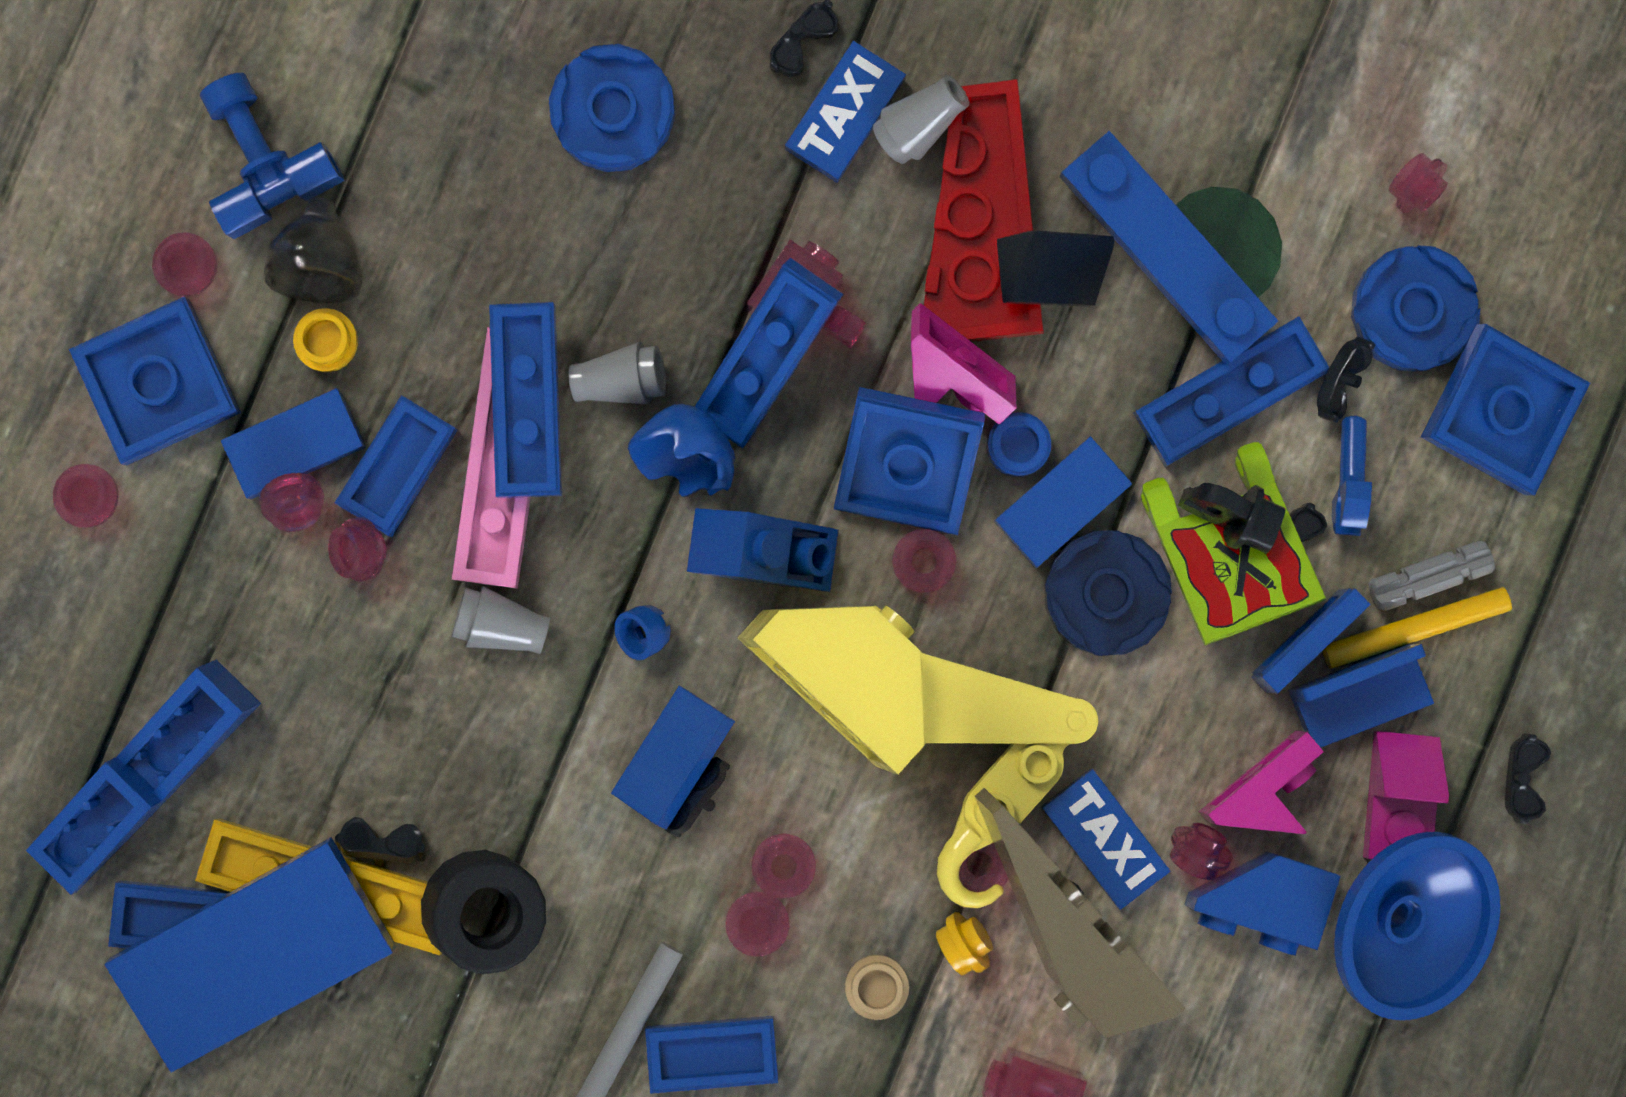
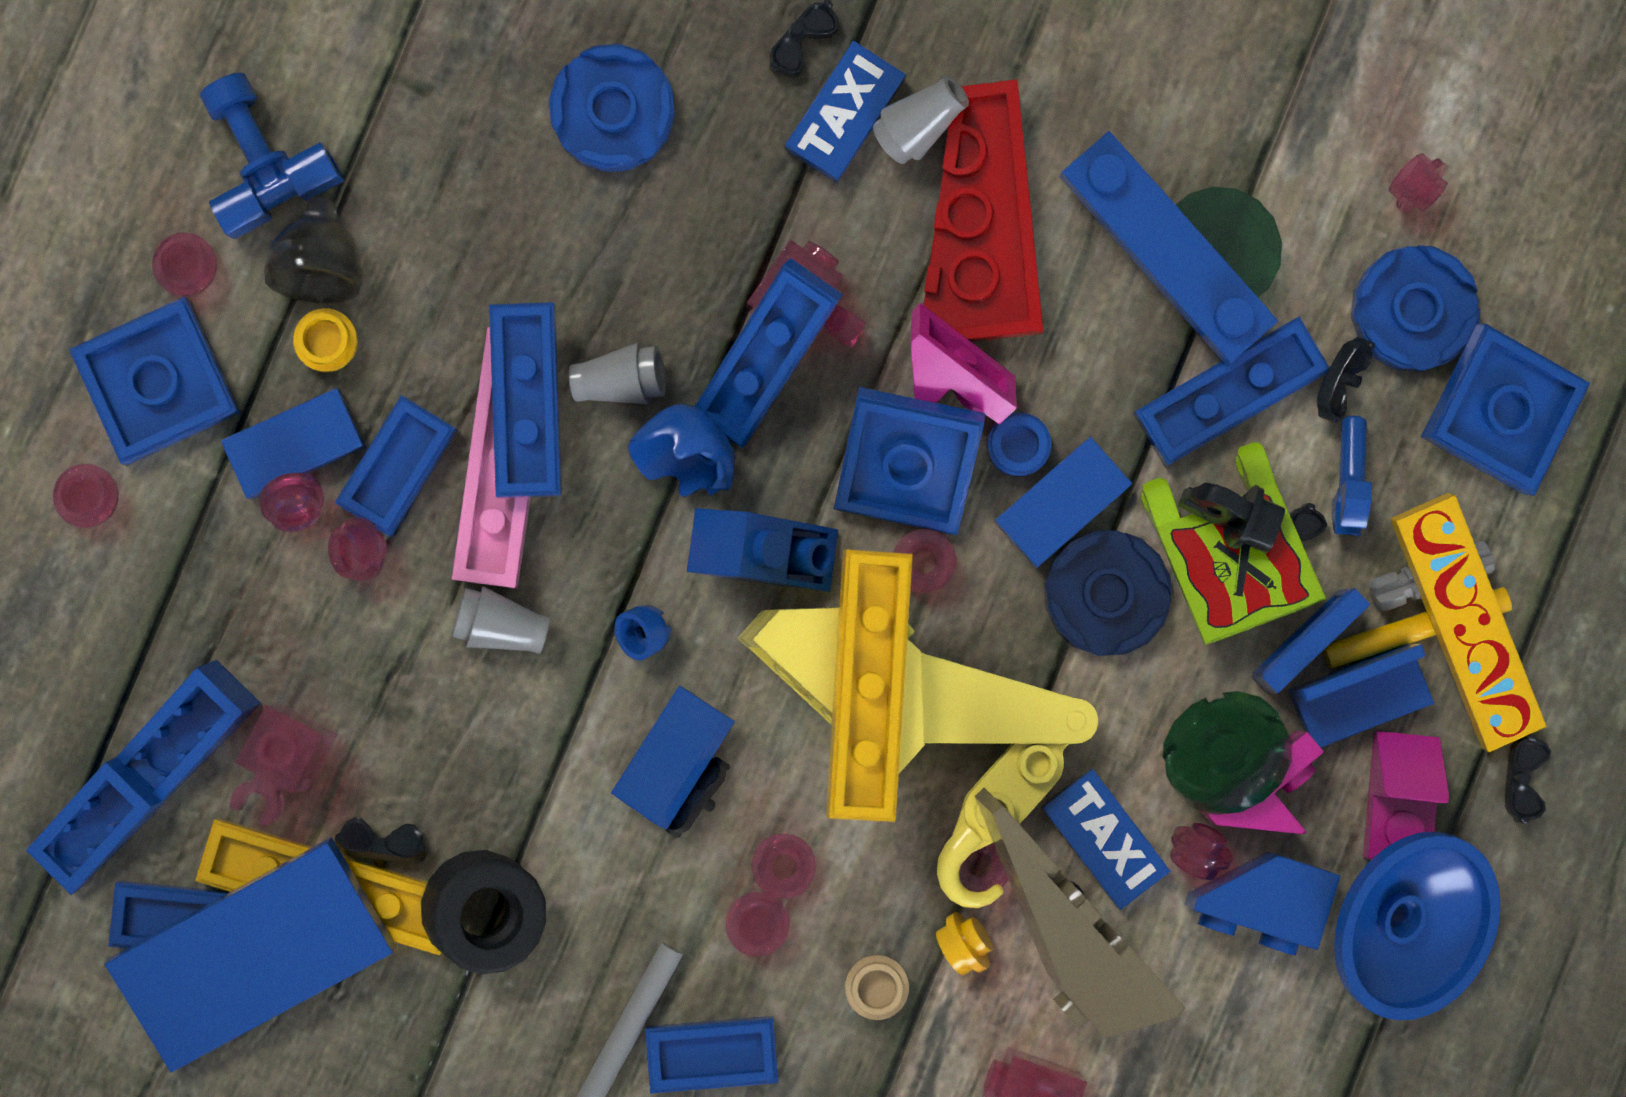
(282, 753): none -> clear pink brick
(869, 685): none -> yellow tile
(1053, 267): black slope -> none
(1227, 753): none -> clear green tile
(1468, 622): none -> yellow tile

